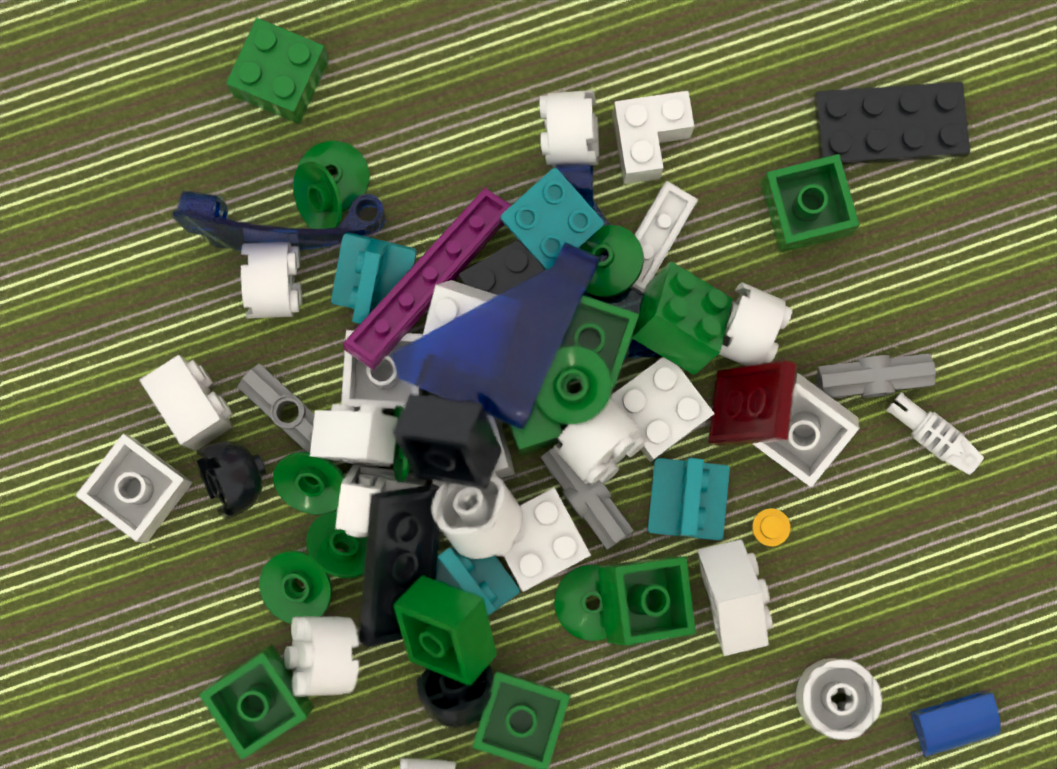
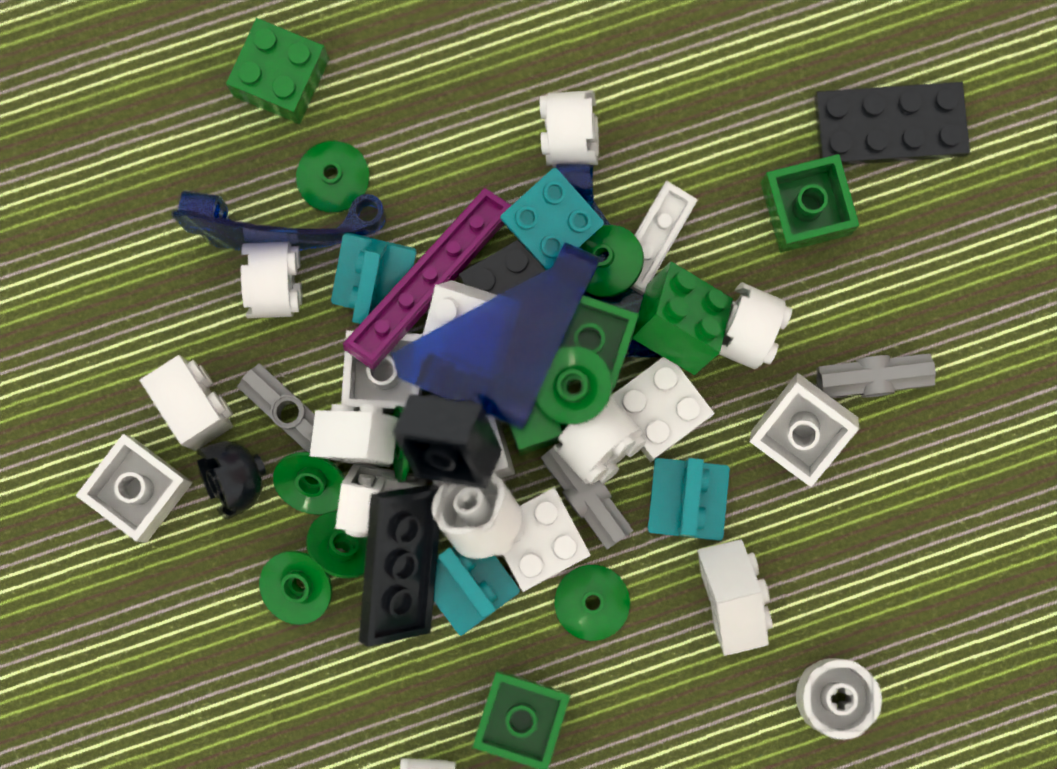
(256, 702): green brick -> none
(317, 196): green dish -> none
(322, 656): white brick -> none
(445, 629): green brick -> none
(452, 701): black cylinder -> none
(643, 125): white brick -> none
(646, 600): green brick -> none
(752, 404): dark red tile -> none
(771, 527): yellow plate -> none
(937, 435): white hinge -> none
(956, 722): blue brick -> none

